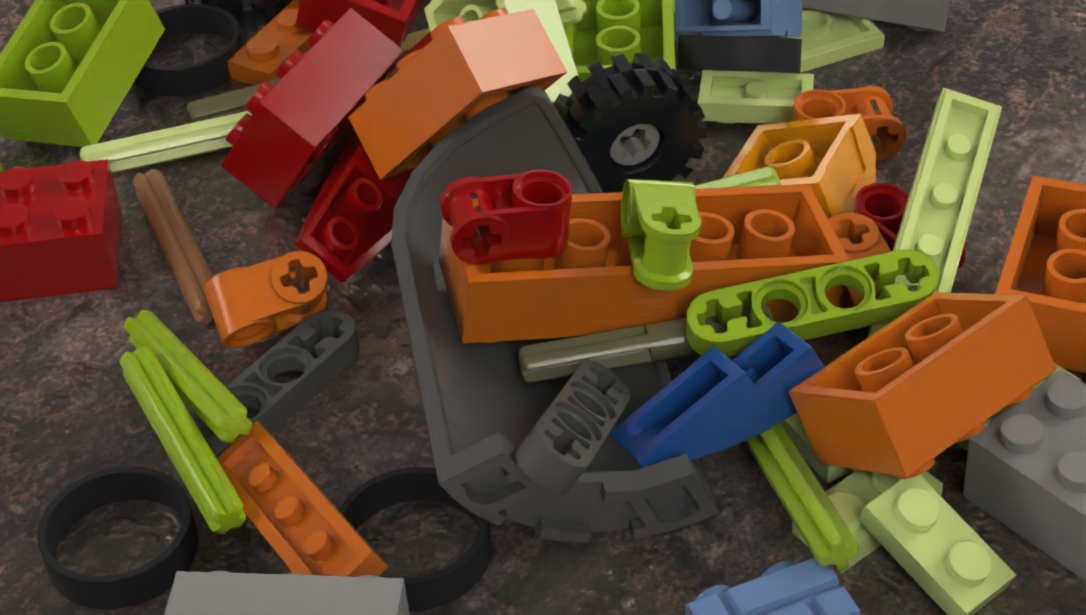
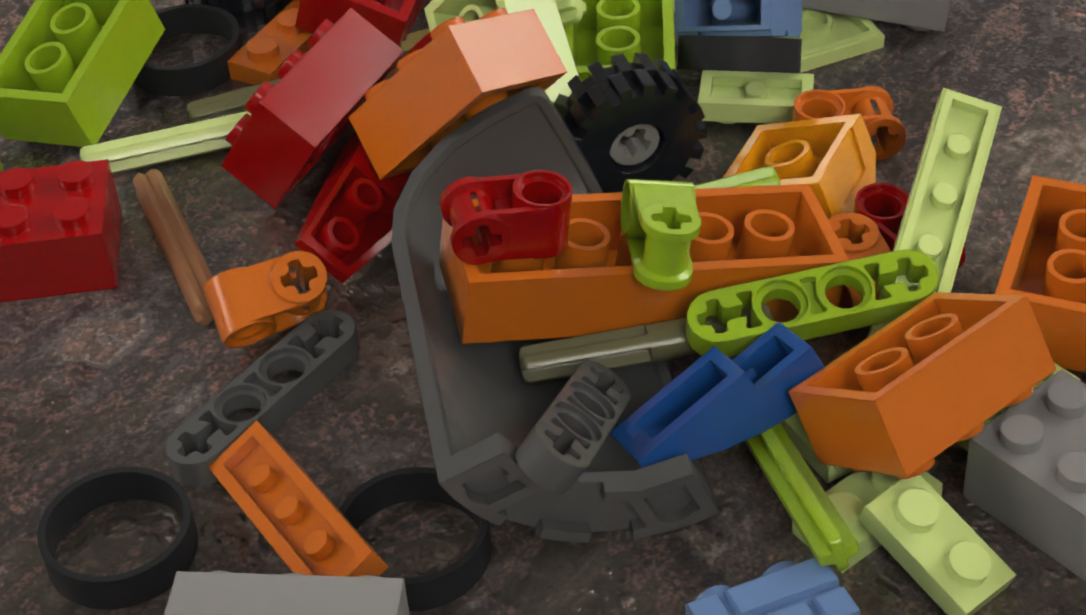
(183, 441): lime axle -> none
(190, 377): lime axle -> none

